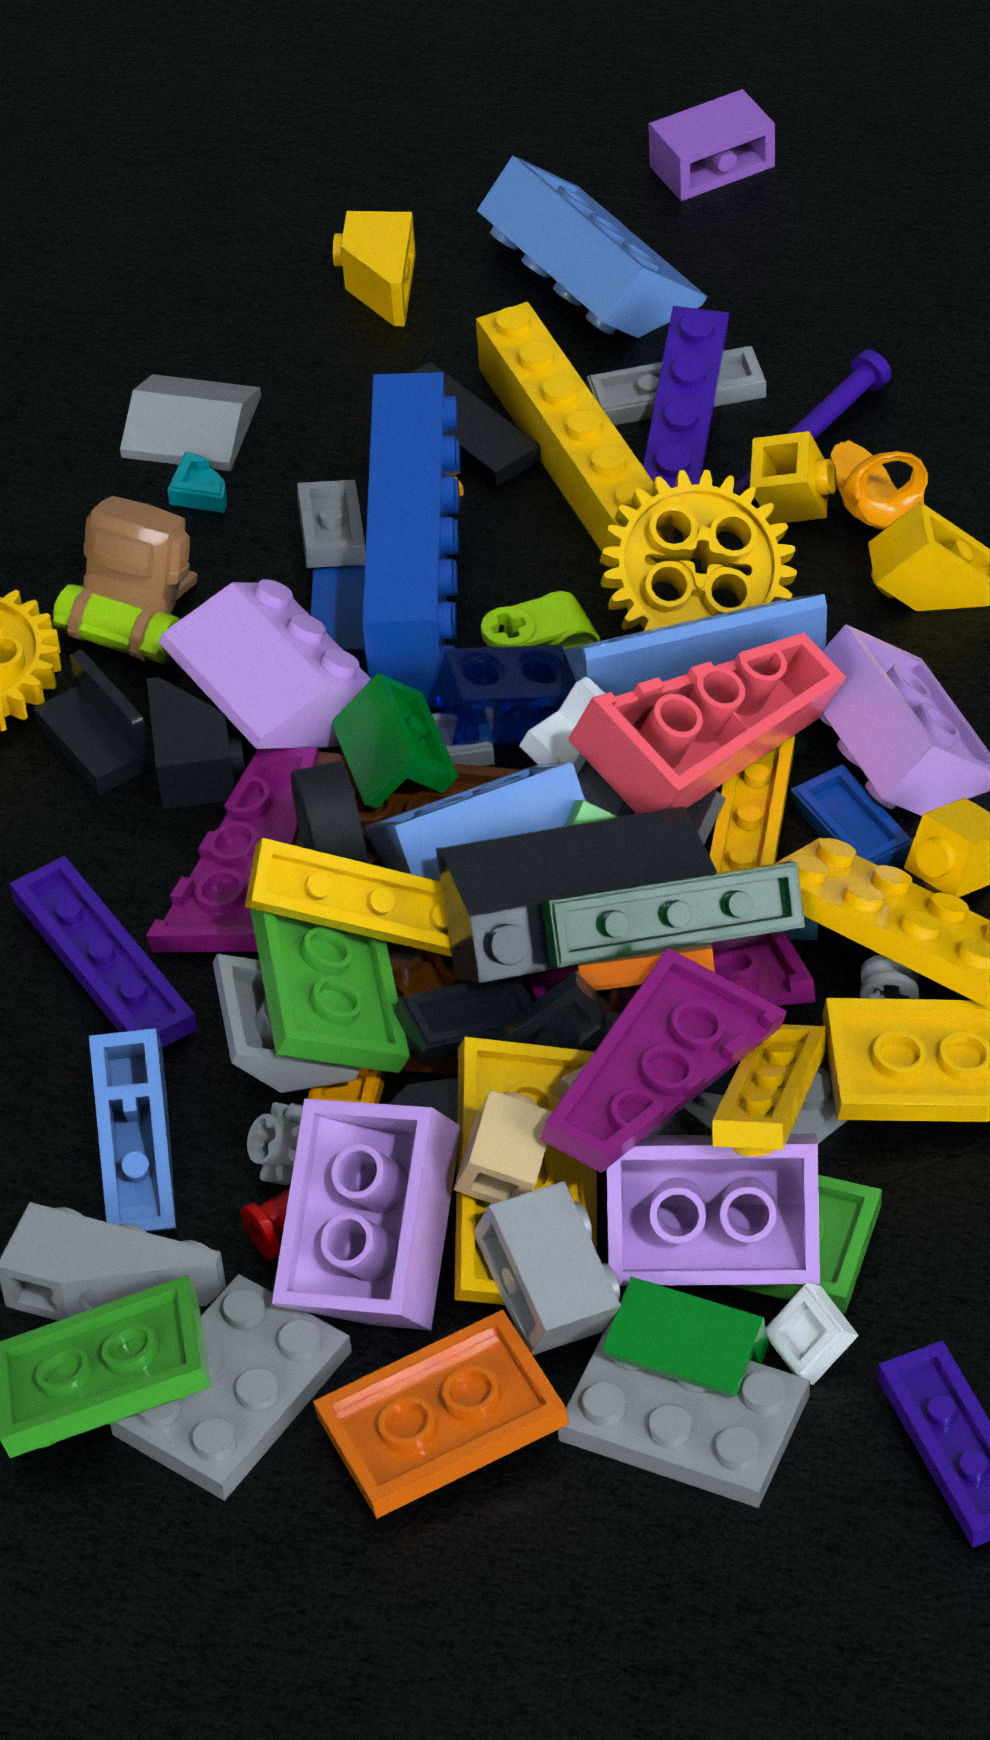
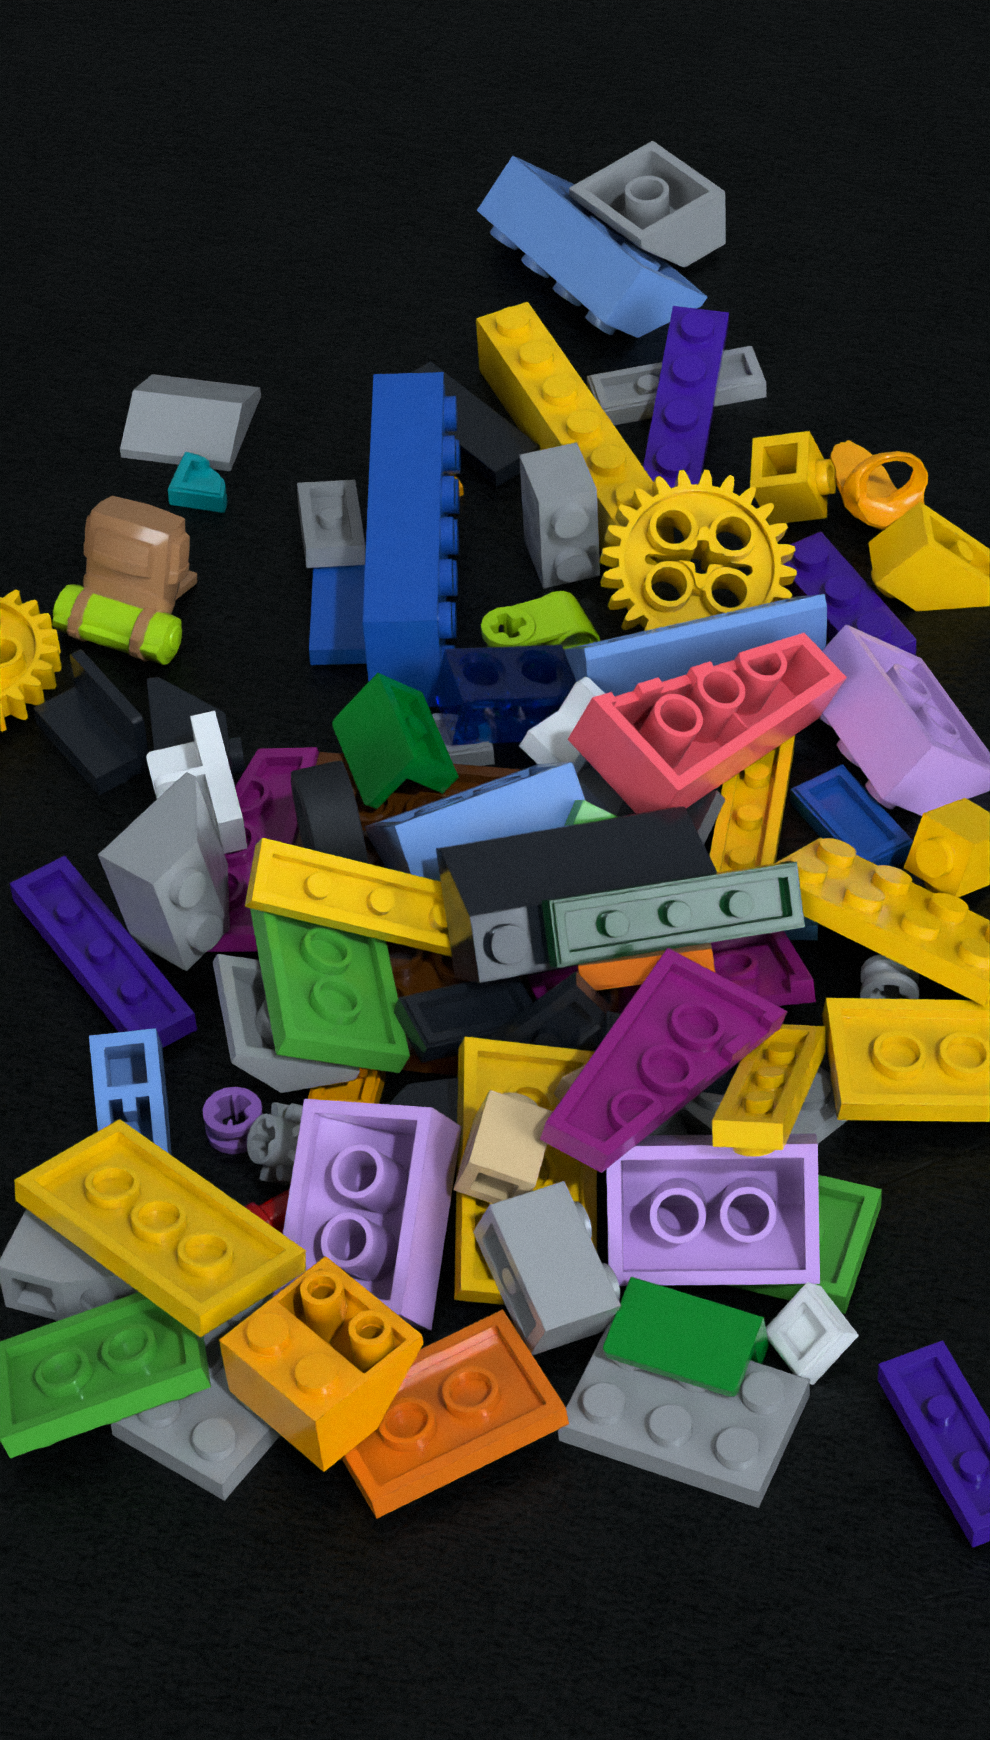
(160, 1227): none -> yellow plate
(171, 876): none -> light grey slope
(209, 763): none -> white panel
(226, 1103): none -> medium lavender bush
(267, 665): lavender slope -> none
(320, 1362): none -> light orange slope
(378, 260): yellow slope -> none
(560, 515): none -> light grey brick
(657, 204): none -> light grey slope
(712, 145): medium lavender brick -> none
(847, 595): none -> dark purple plate
(868, 372): dark purple bar -> none

